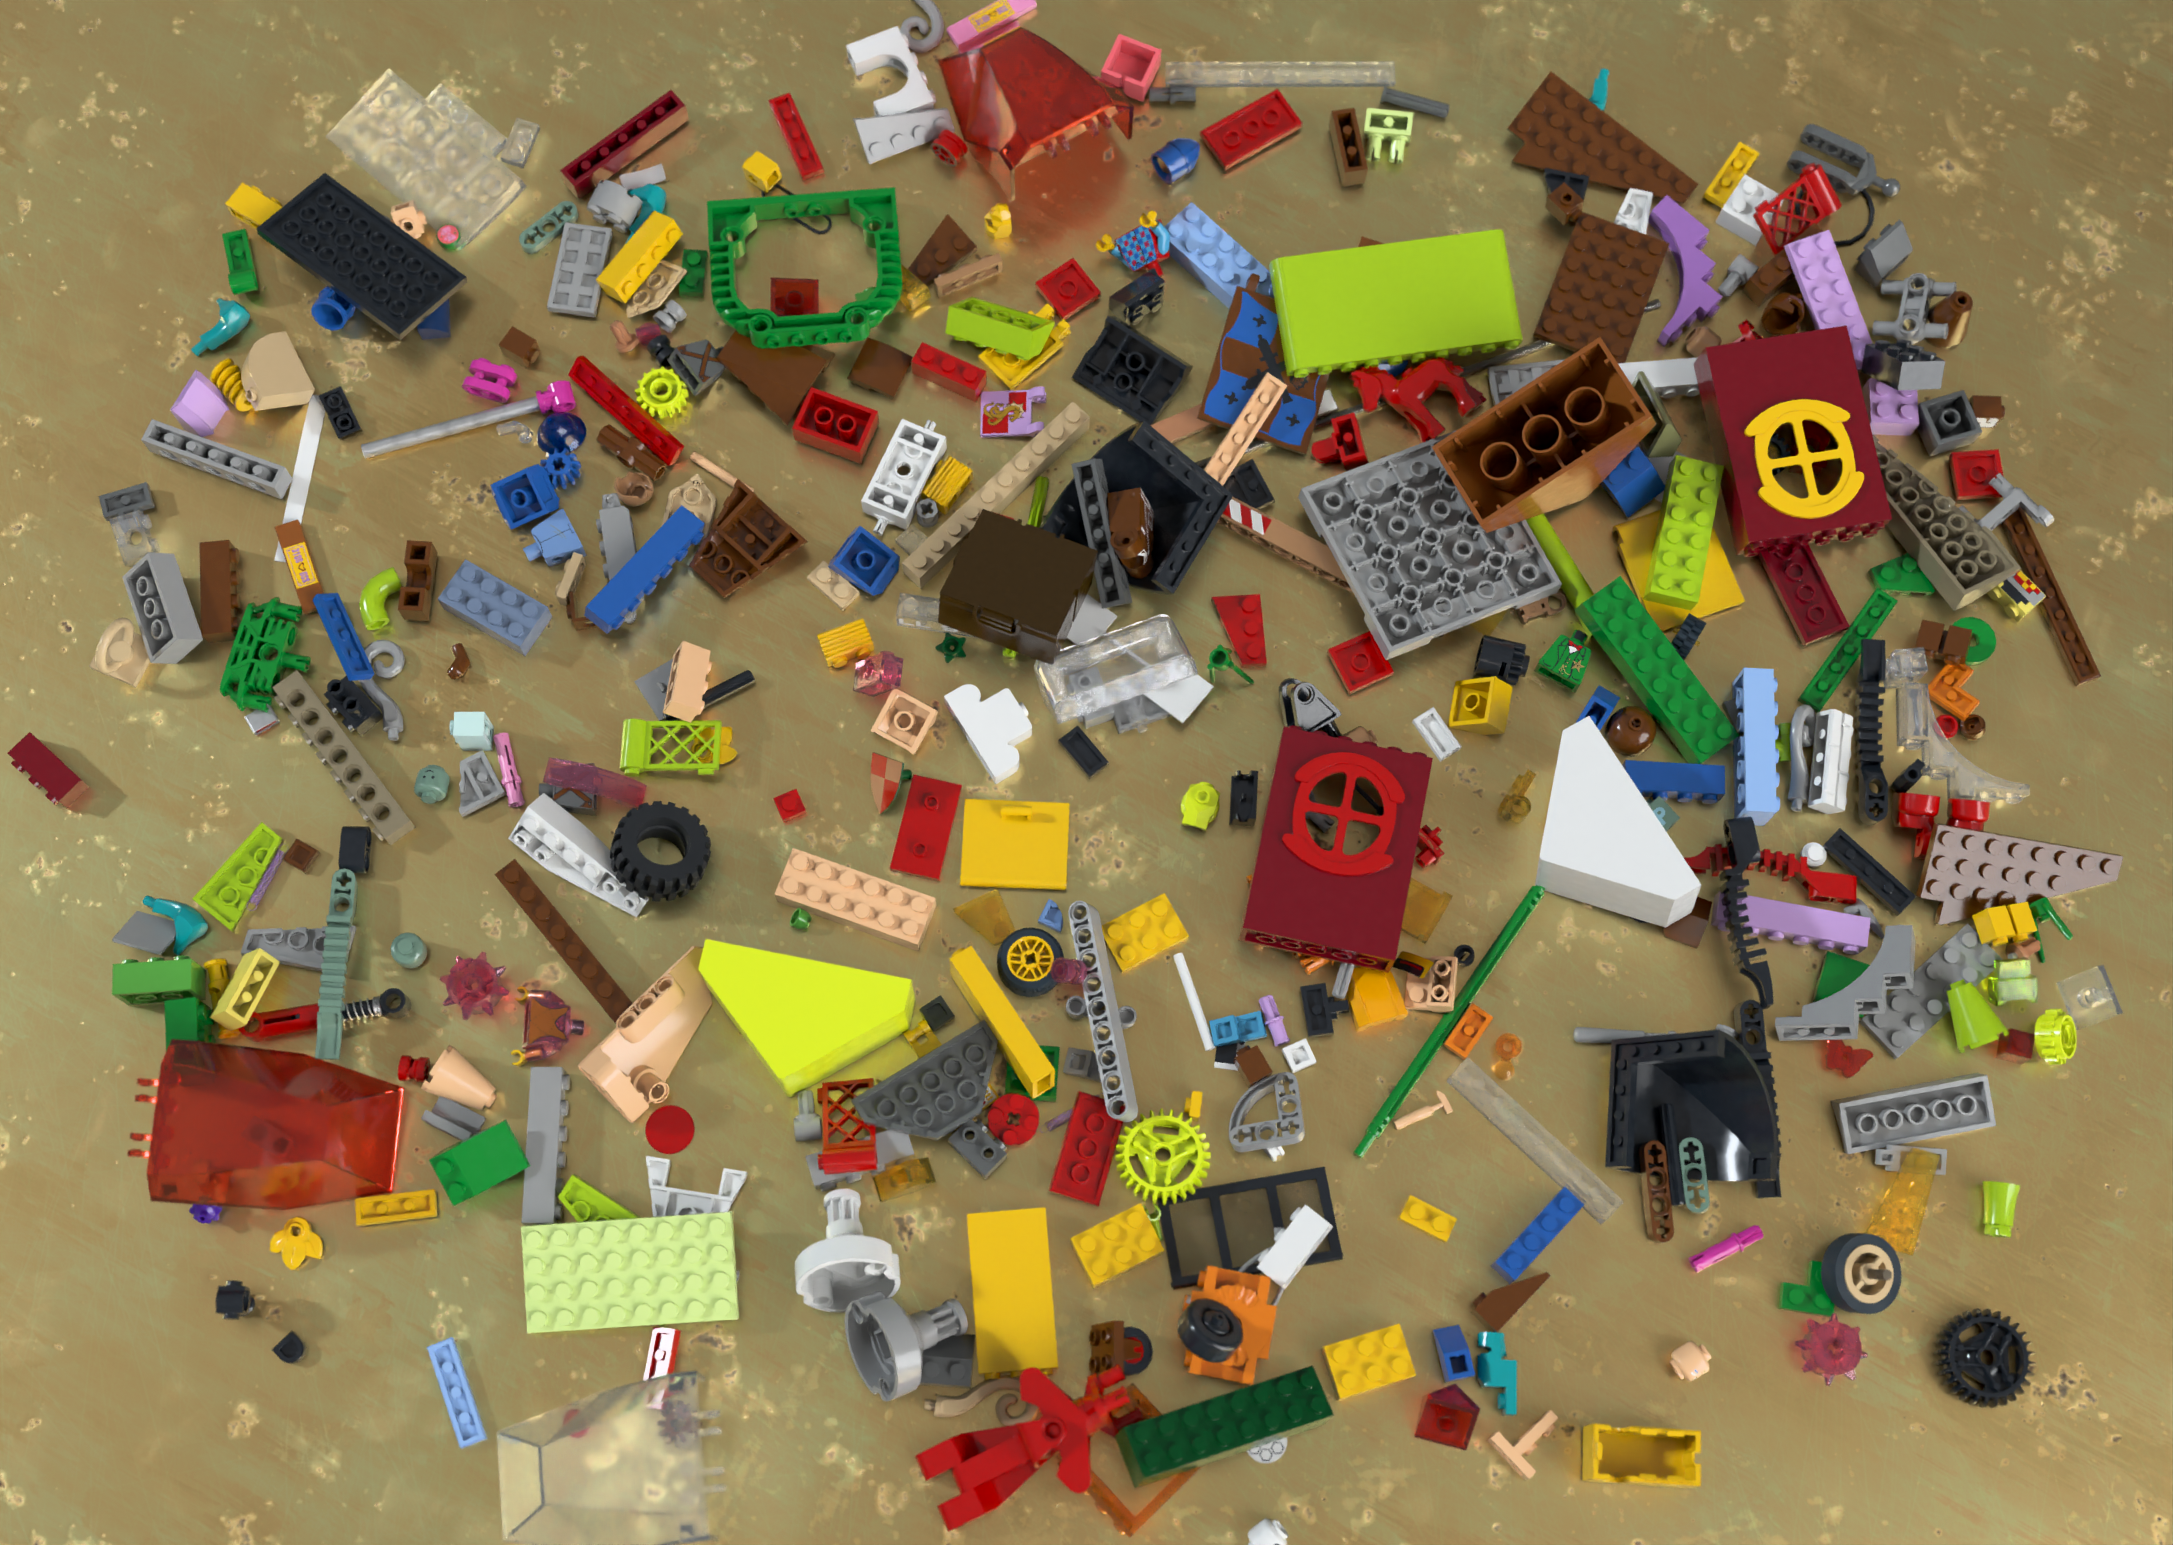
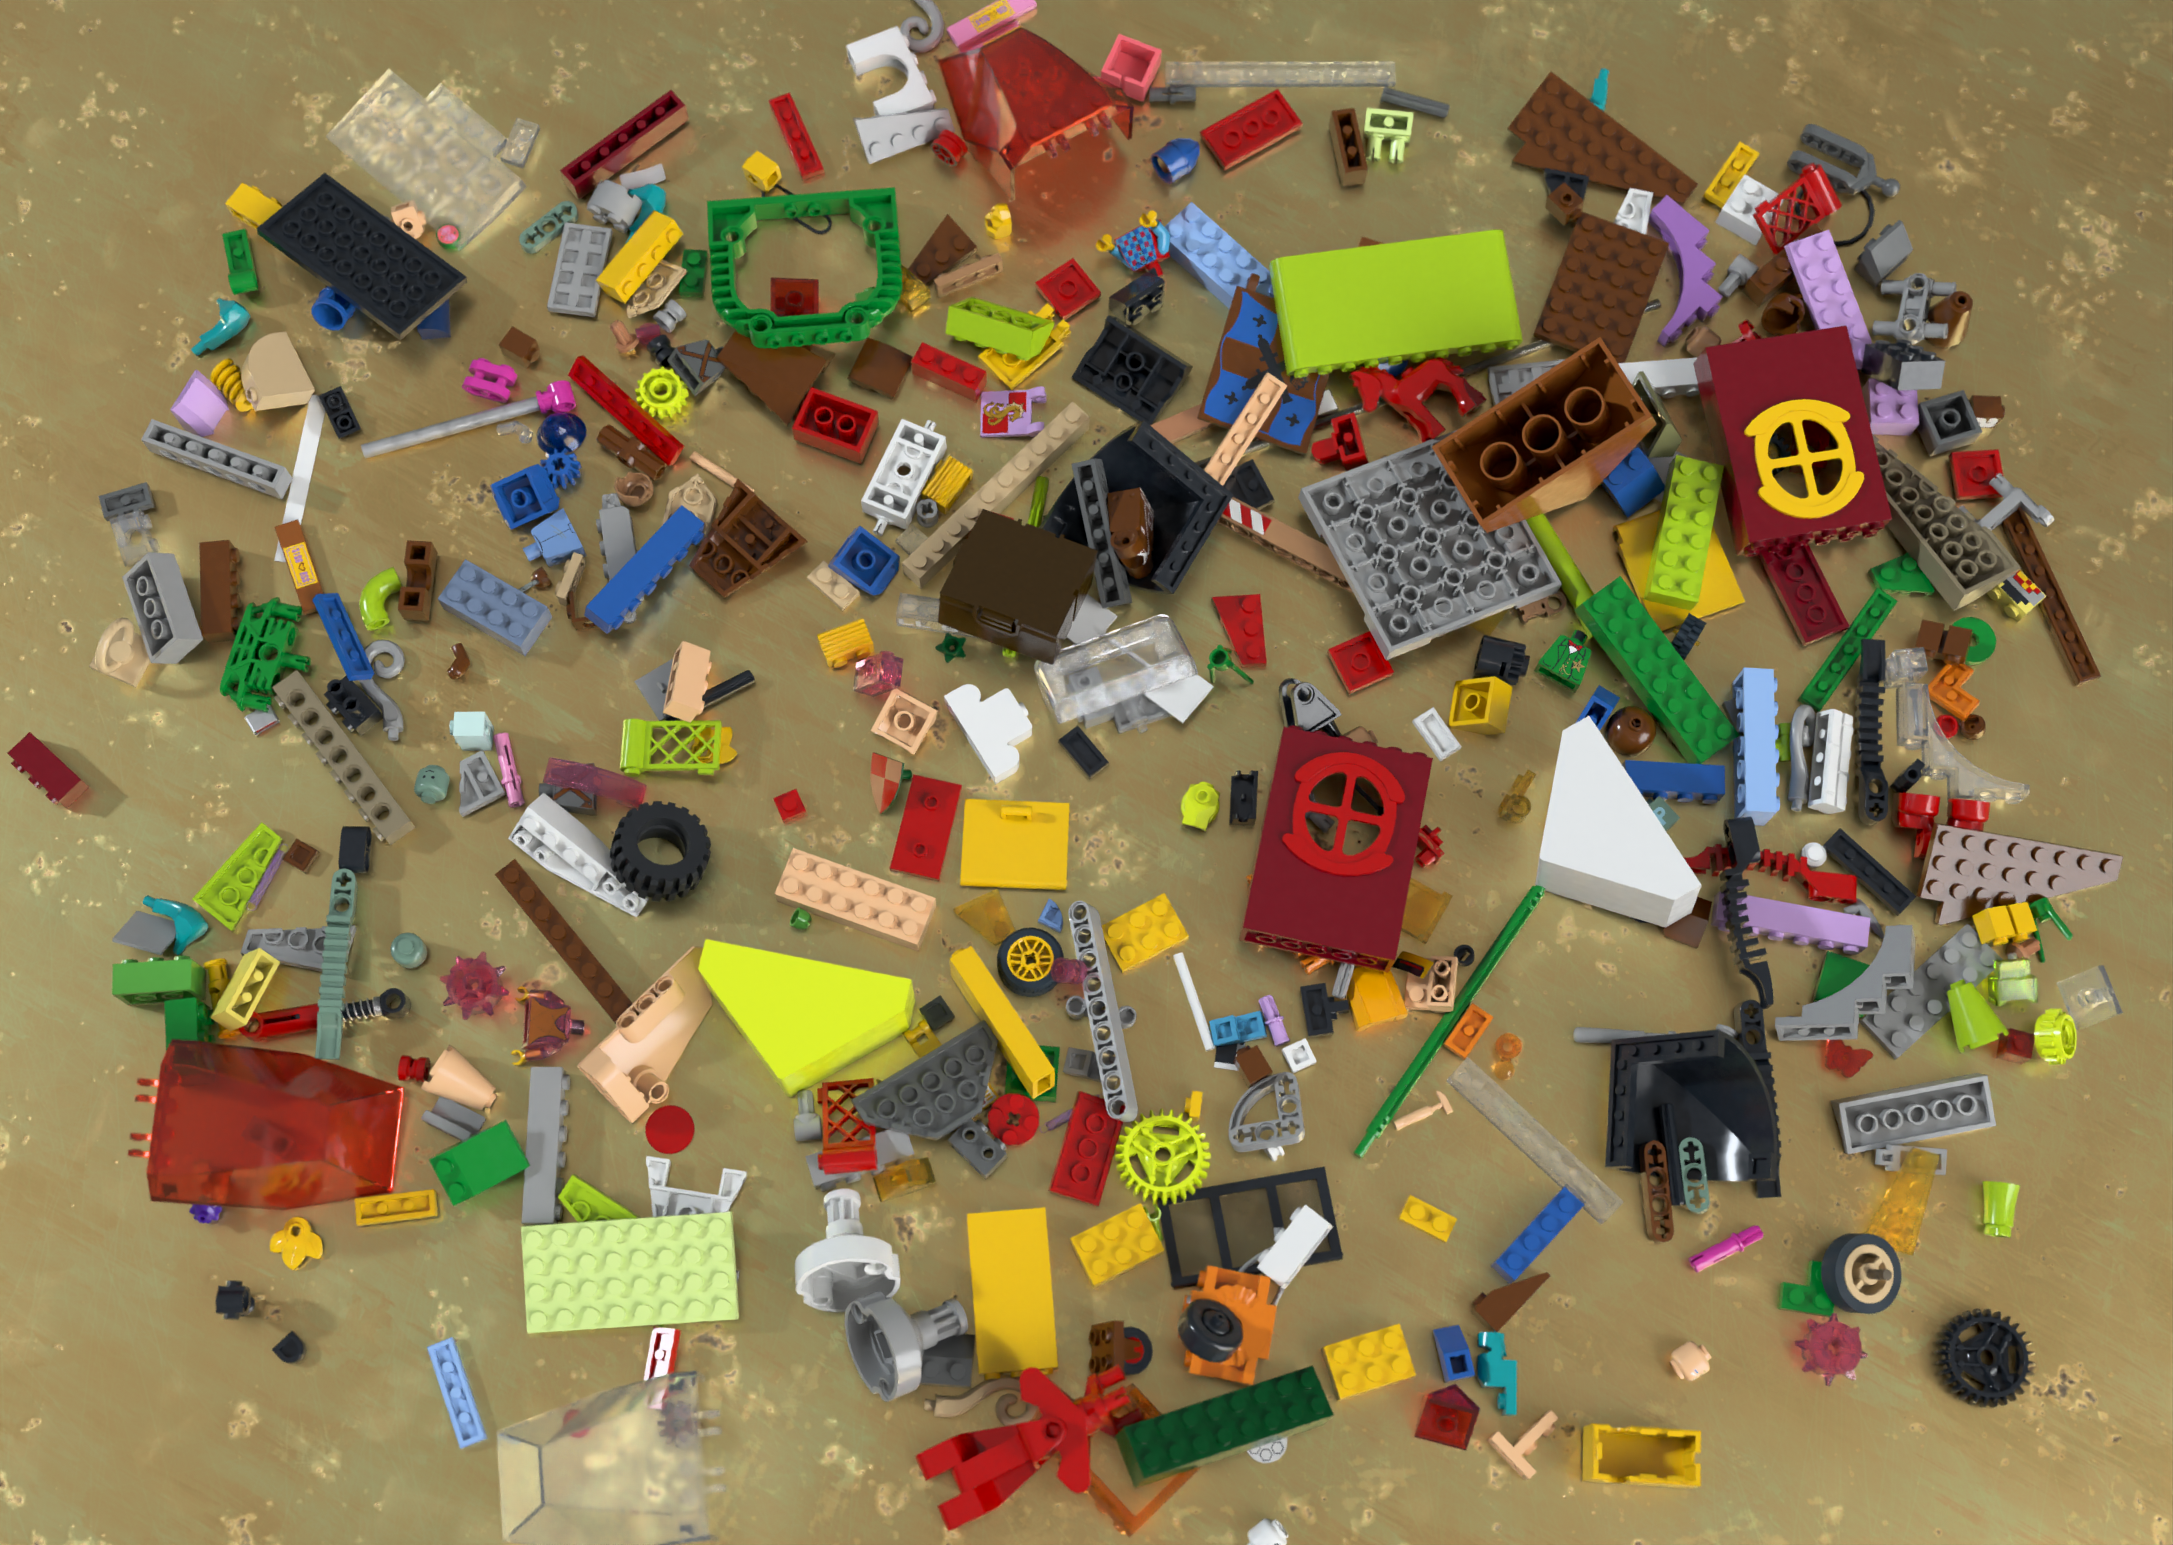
(538, 579): none -> reddish brown hinge

